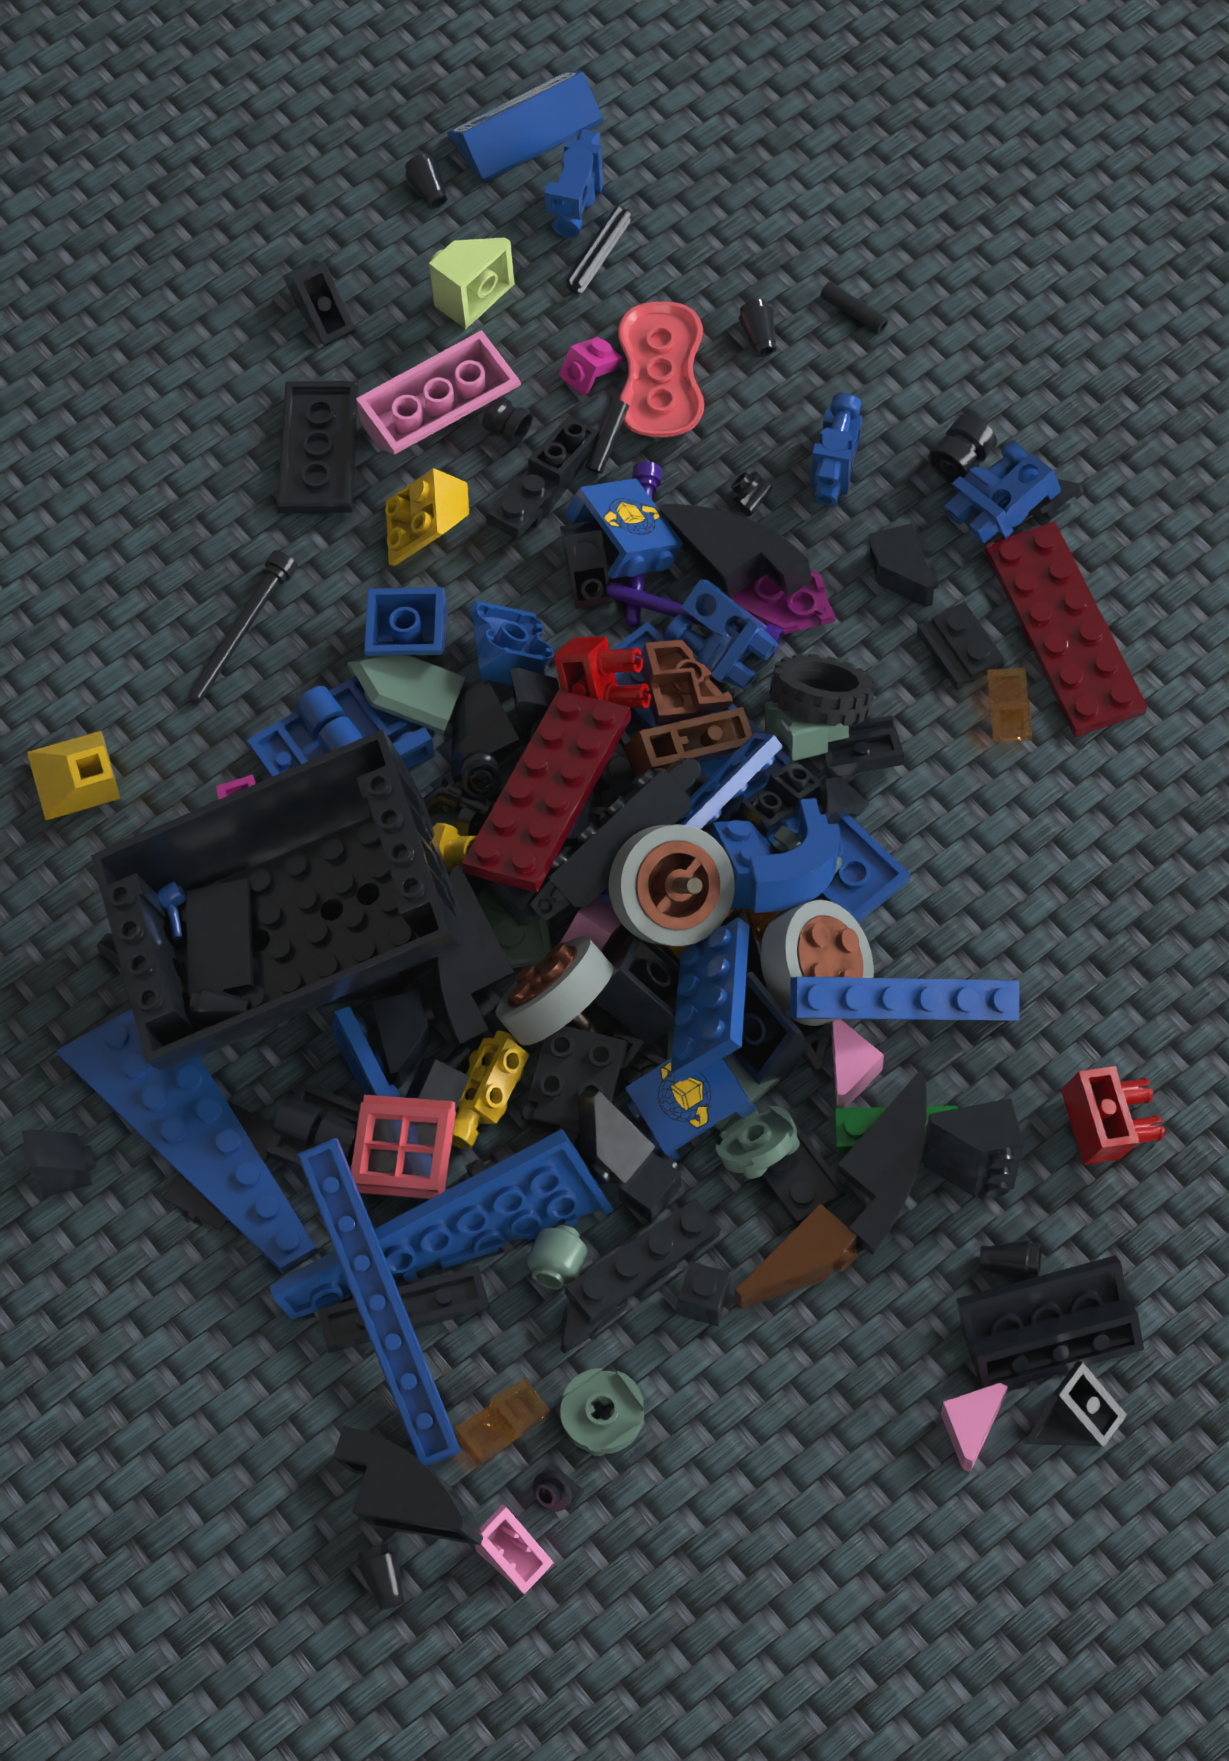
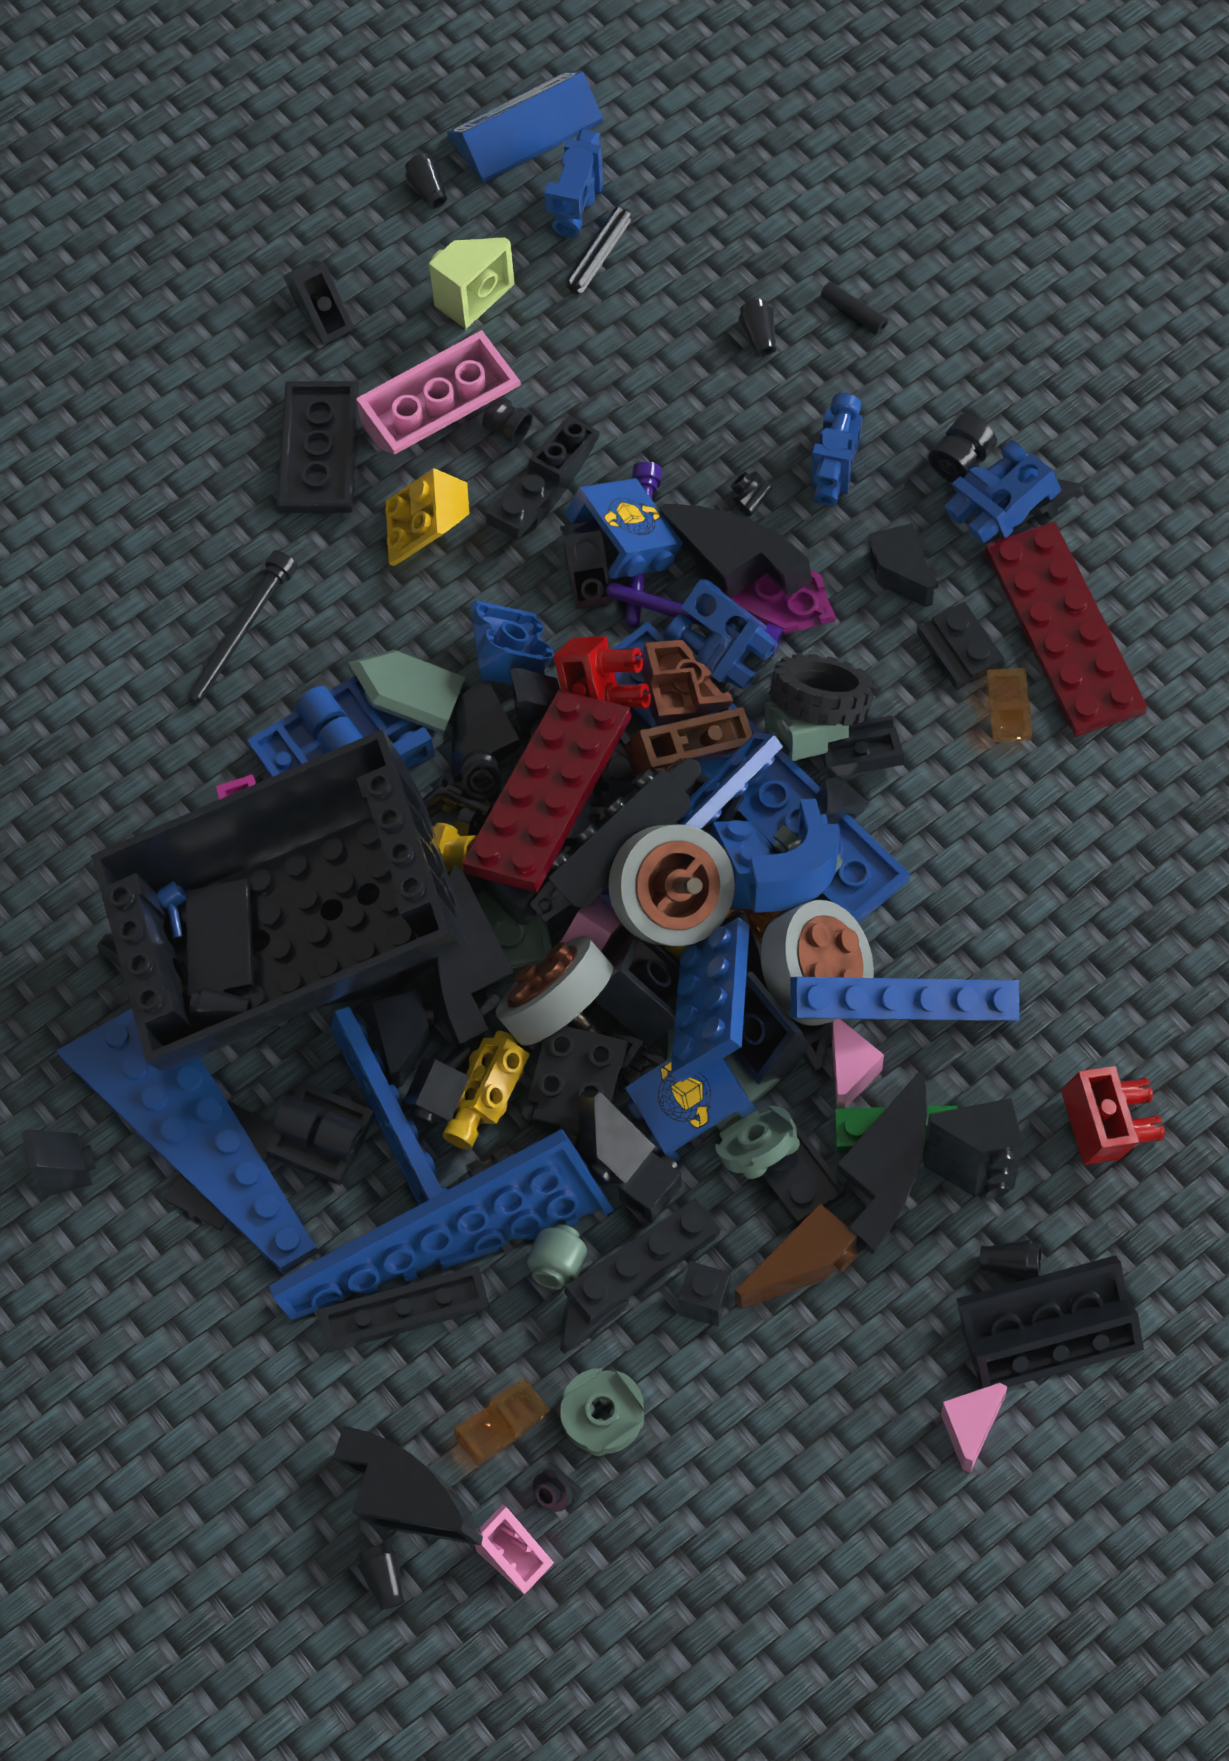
(73, 775): yellow slope -> none
(379, 1302): blue tile -> none
(403, 1146): coral piece -> none
(406, 621): blue slope -> none
(588, 361): dark pink bracket -> none
(607, 436): black piece -> none
(660, 355): coral plate -> none
(779, 798): black slope -> none
(1078, 1413): black slope -> none

